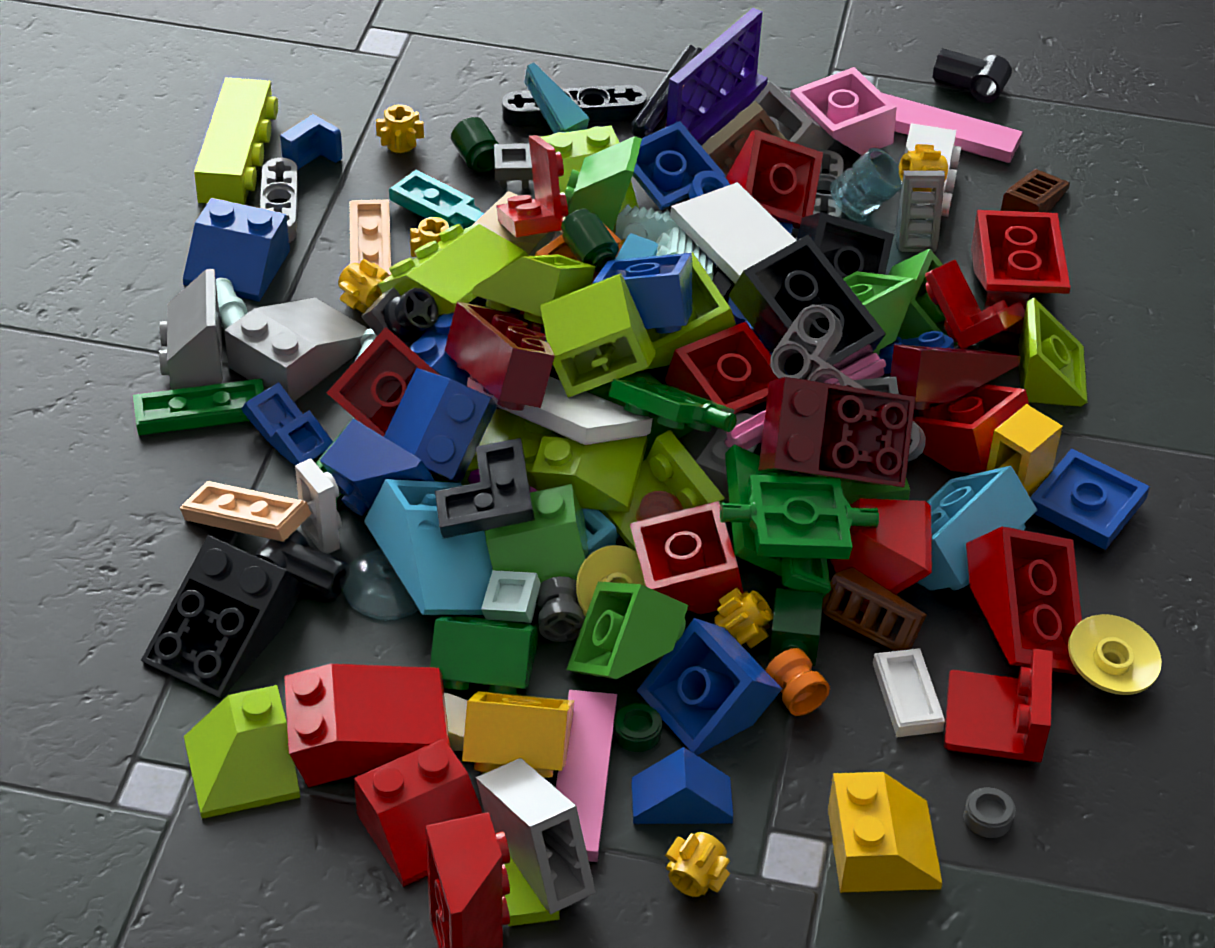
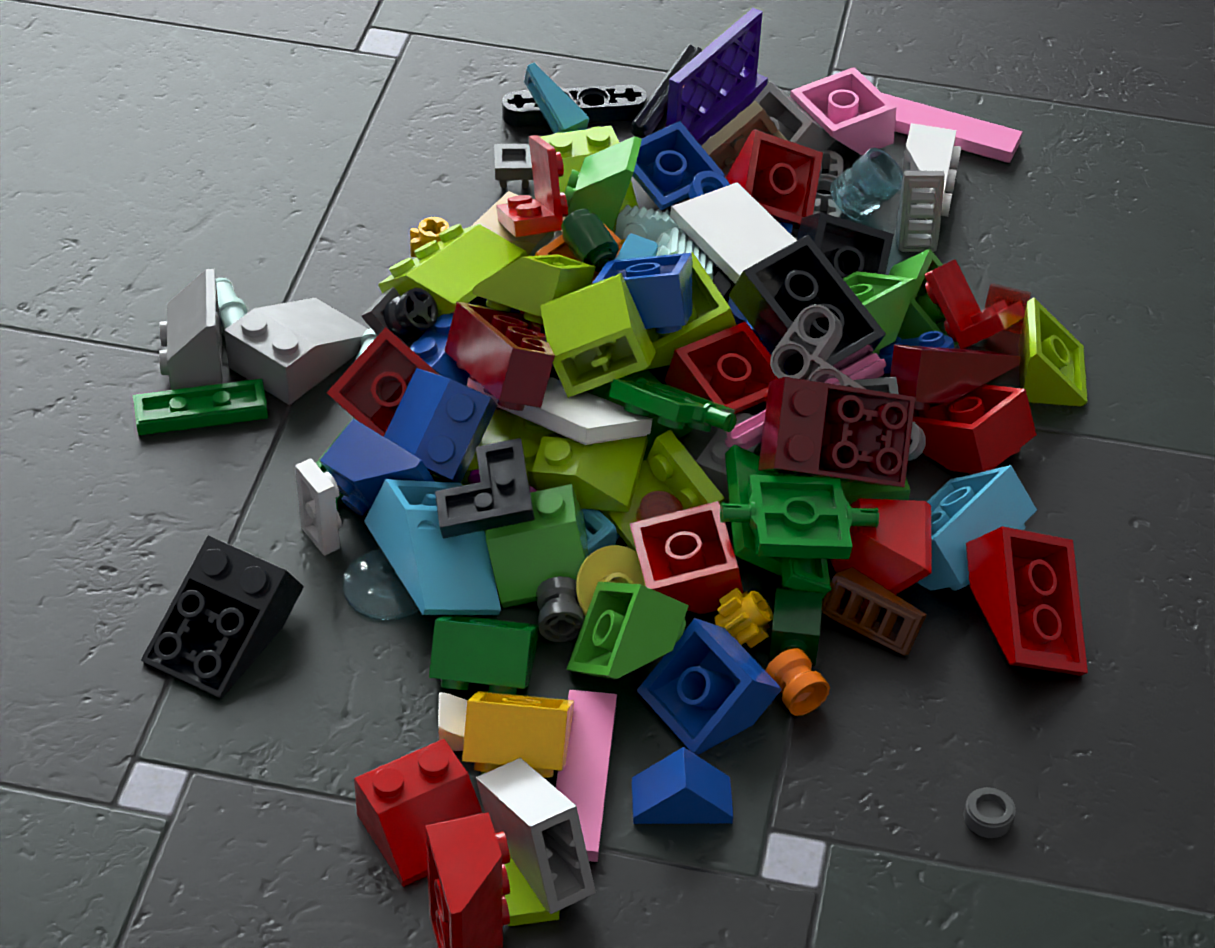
(235, 141): brick -> none
(240, 245): blue slope -> none
(242, 754): lime slope -> none
(245, 511): light nougat tile -> none
(281, 190): light grey beam -> none
(285, 426): blue slope -> none
(311, 139): blue bracket -> none
(311, 567): black piece -> none
(361, 284): yellow gear -> none
(361, 717): red slope -> none
(370, 233): light nougat tile -> none
(400, 128): yellow gear -> none
(434, 199): teal hinge -> none
(475, 144): dark green brick -> none
(511, 596): light aqua tile -> none
(637, 727): dark green tile -> none
(697, 864): yellow gear -> none
(881, 835): yellow slope -> none
(908, 692): white tile -> none
(923, 159): yellow gear -> none
(982, 77): black piece -> none
(1000, 712): red bracket -> none
(1019, 252): red slope -> none
(1027, 444): yellow brick -> none
(1034, 193): reddish brown slope -> none
(1089, 498): blue plate -> none
(1114, 654): light yellow dish -> none

